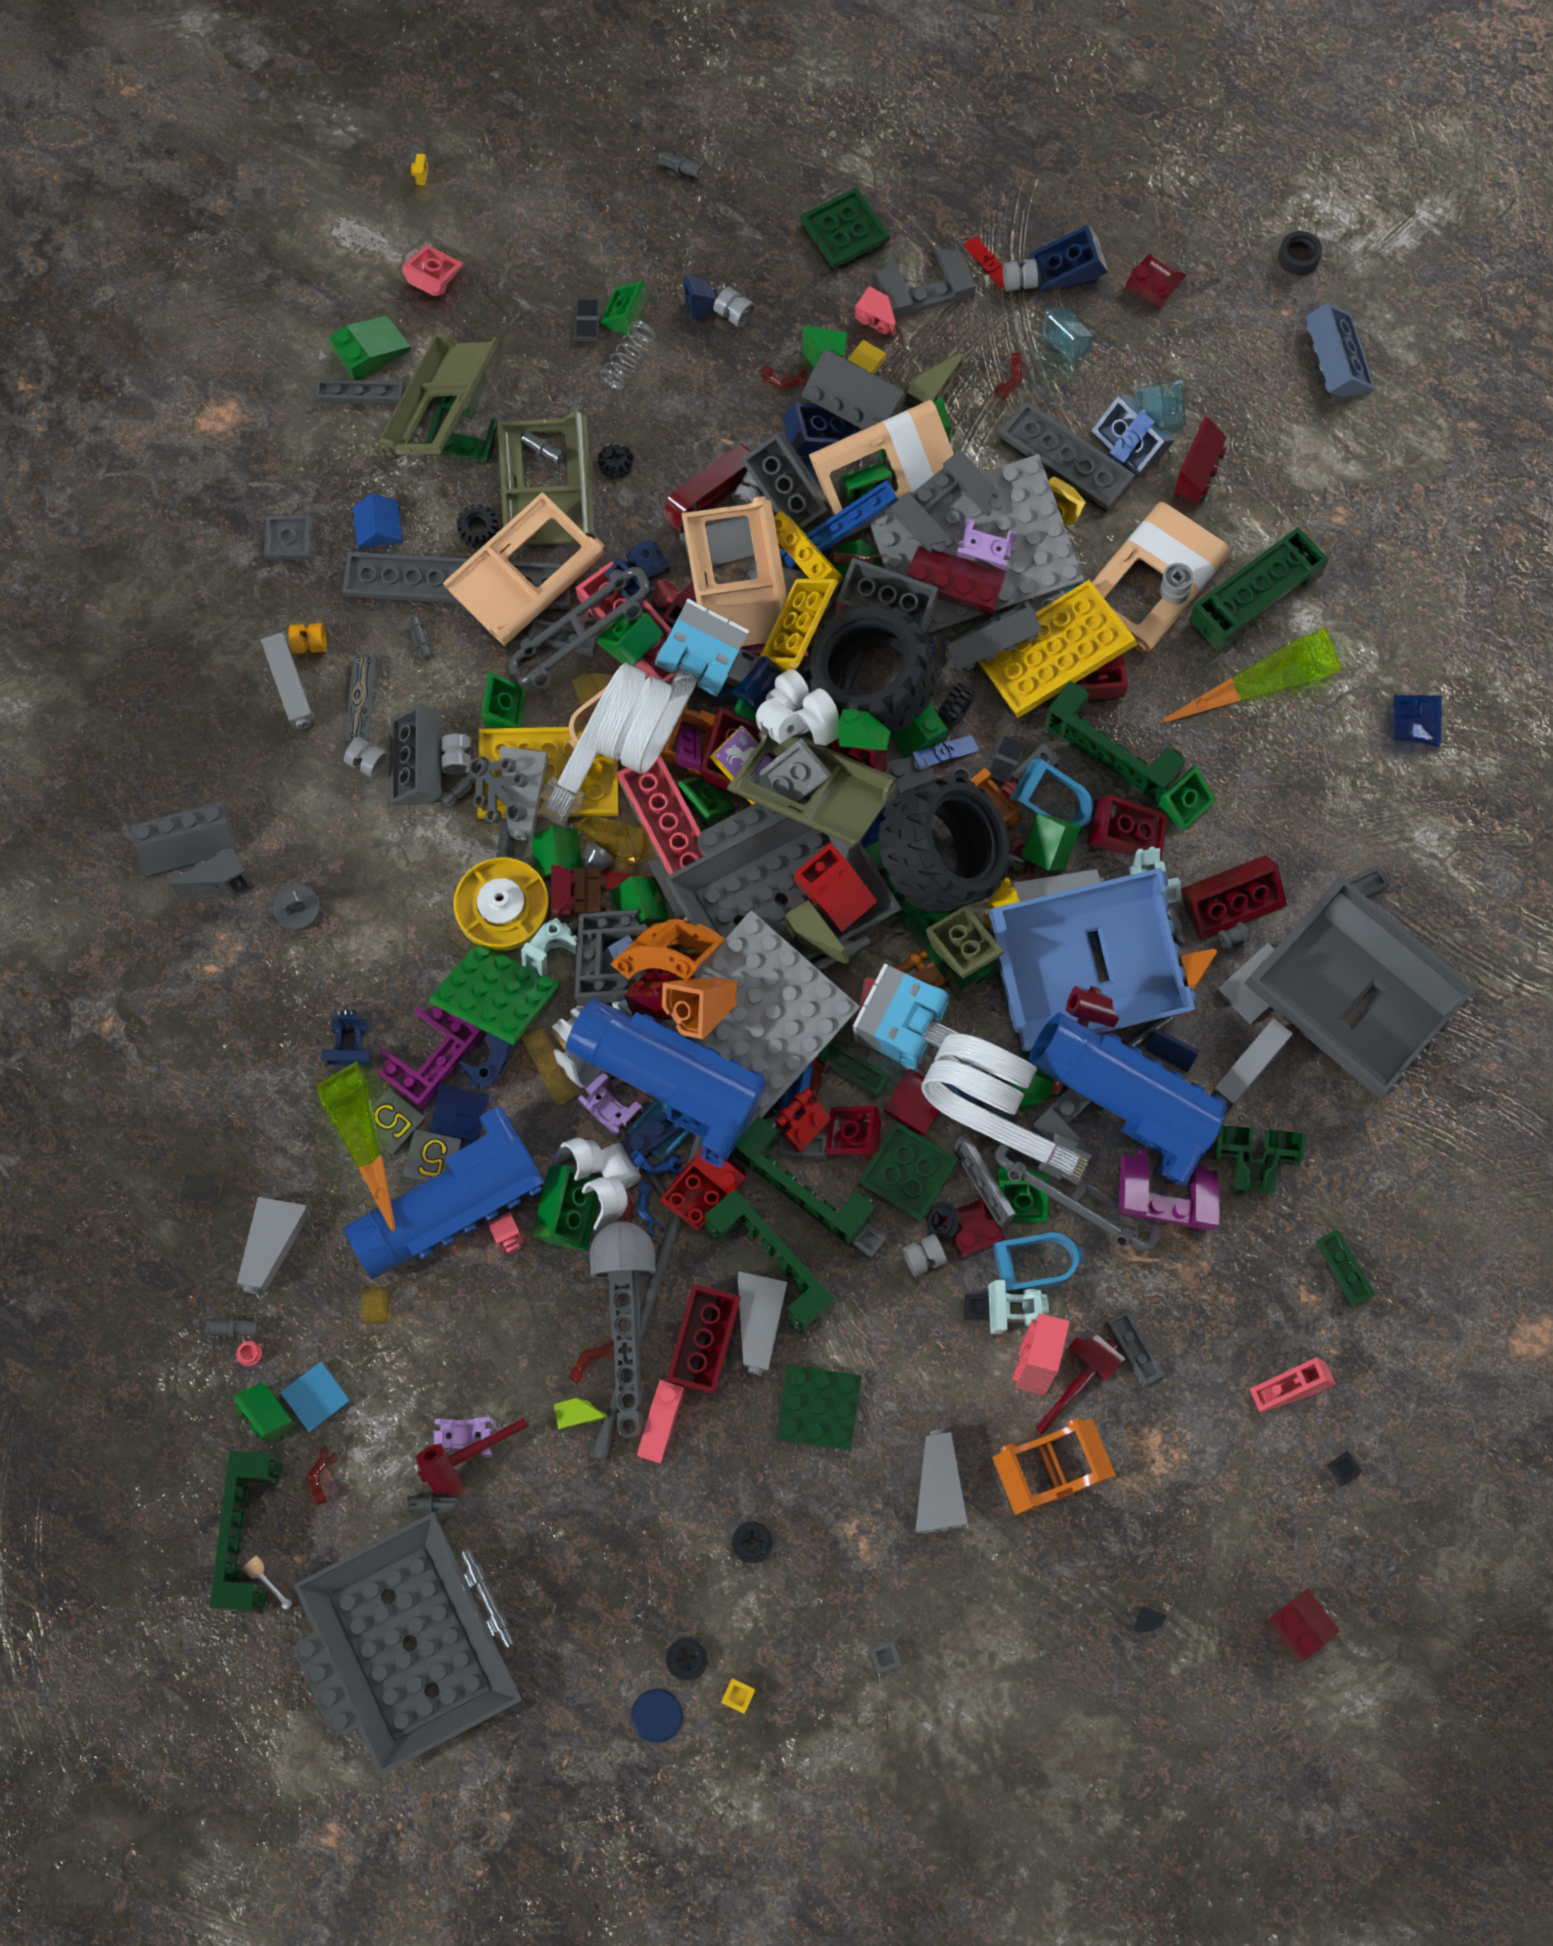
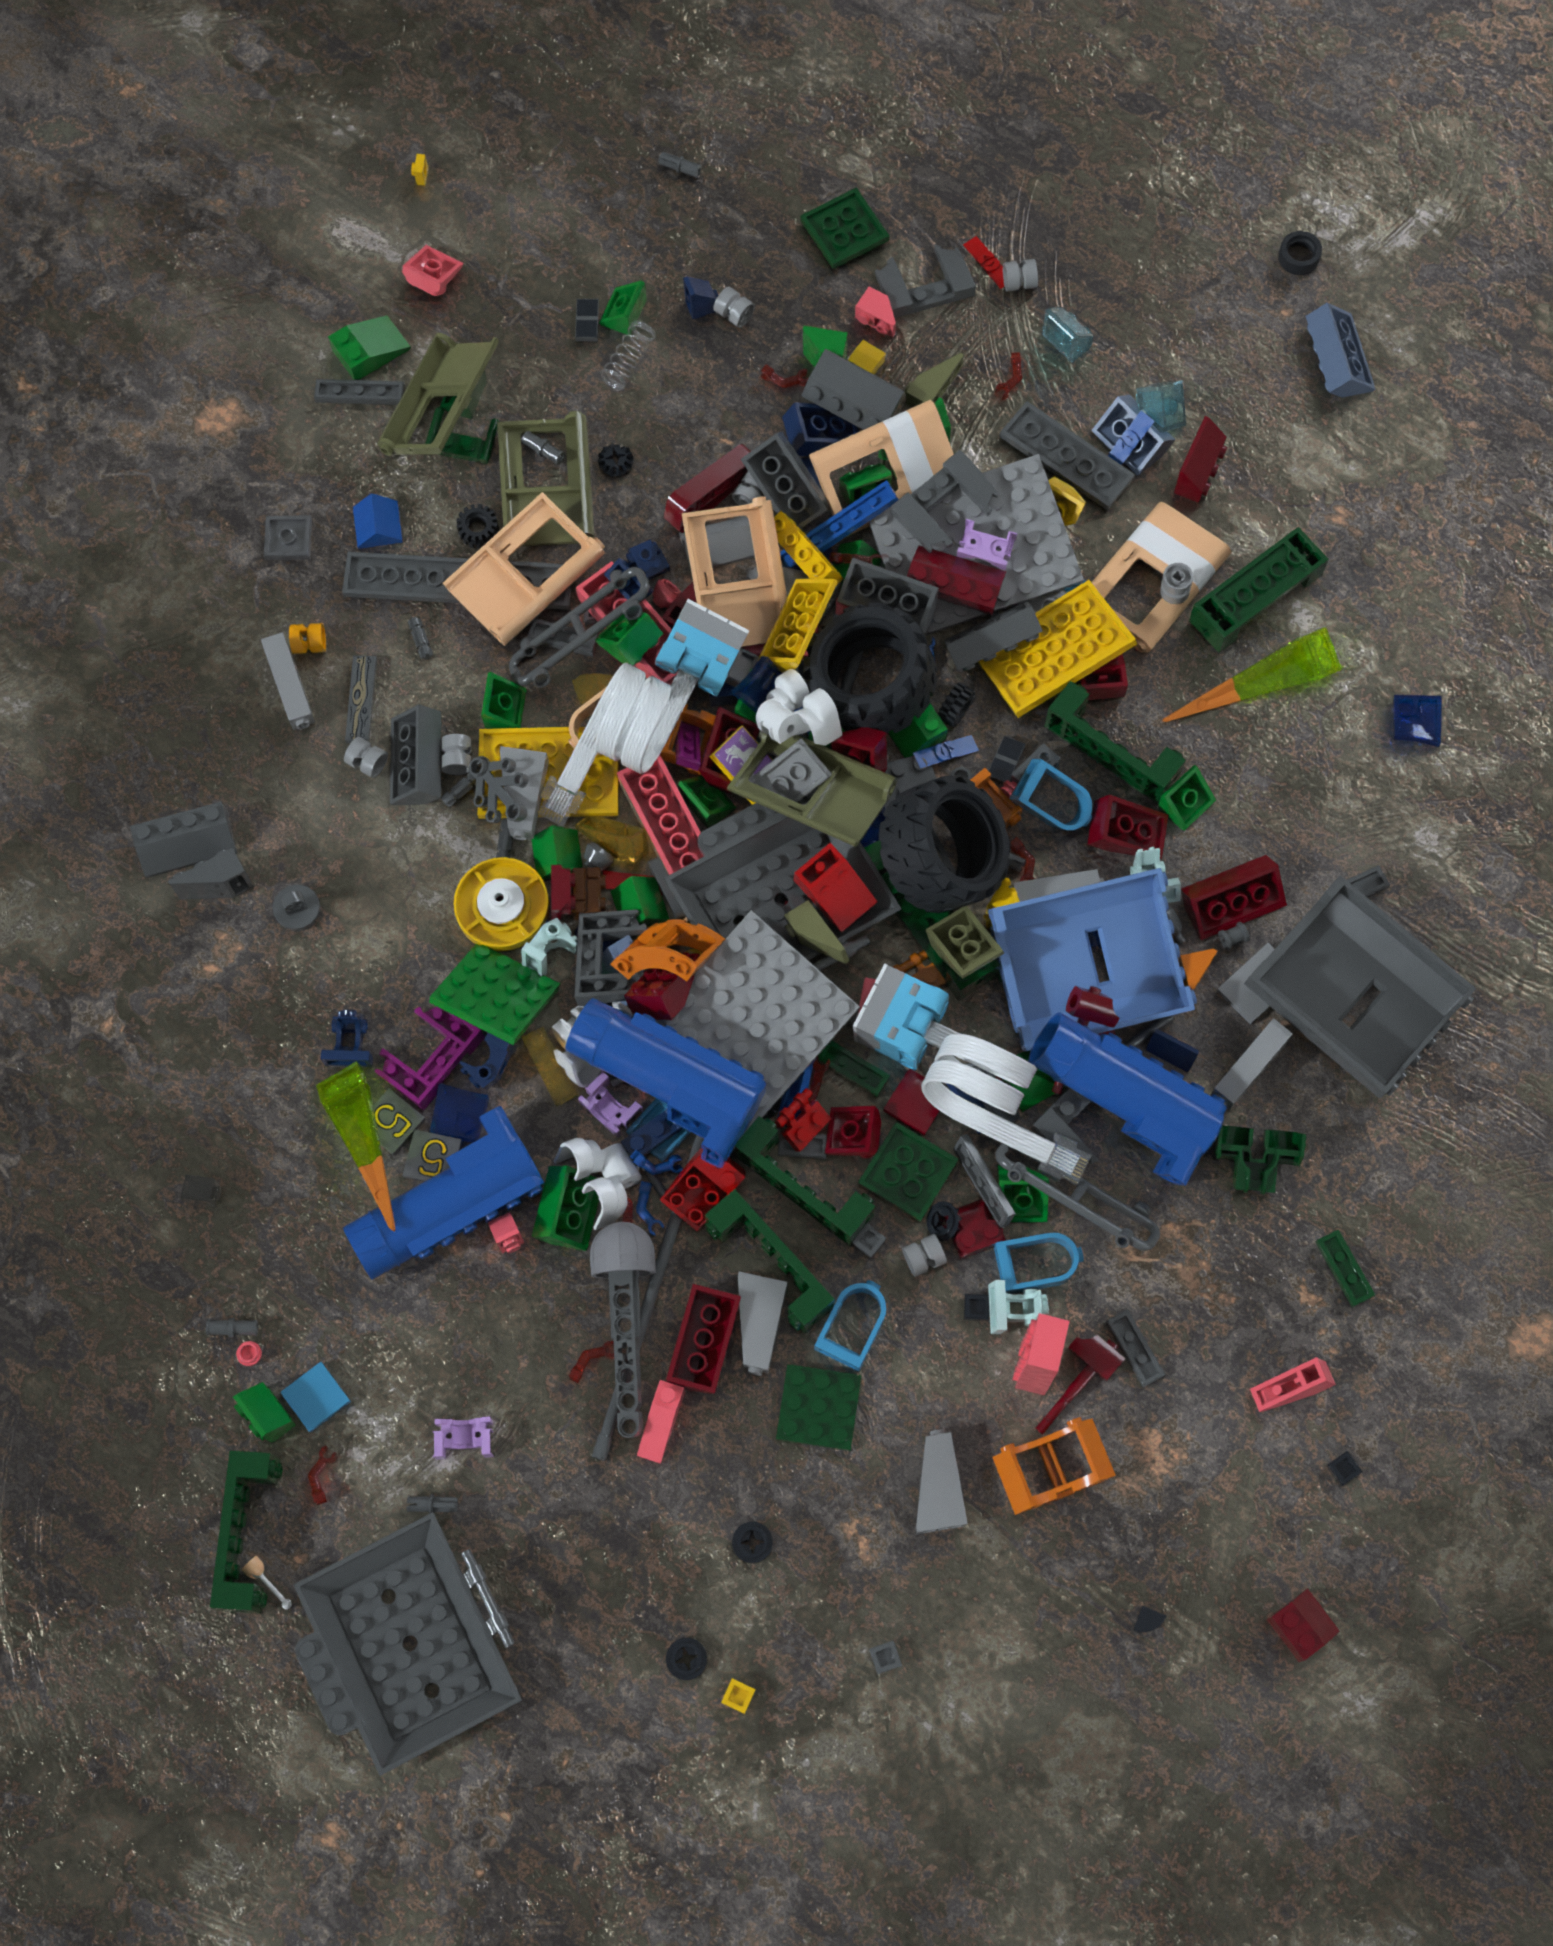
(269, 1241): light grey slope -> none
(374, 1305): clear yellow piece -> none
(439, 1468): dark red piece -> none
(576, 1412): lime slope -> none
(656, 1715): dark blue piece -> none
(698, 1003): orange slope -> none
(839, 1352): none -> dark azure window
(862, 730): green slope -> none
(1050, 842): green slope -> none
(1070, 260): dark blue slope -> none
(1137, 1202): magenta wedge -> none
(1155, 280): dark red slope -> none

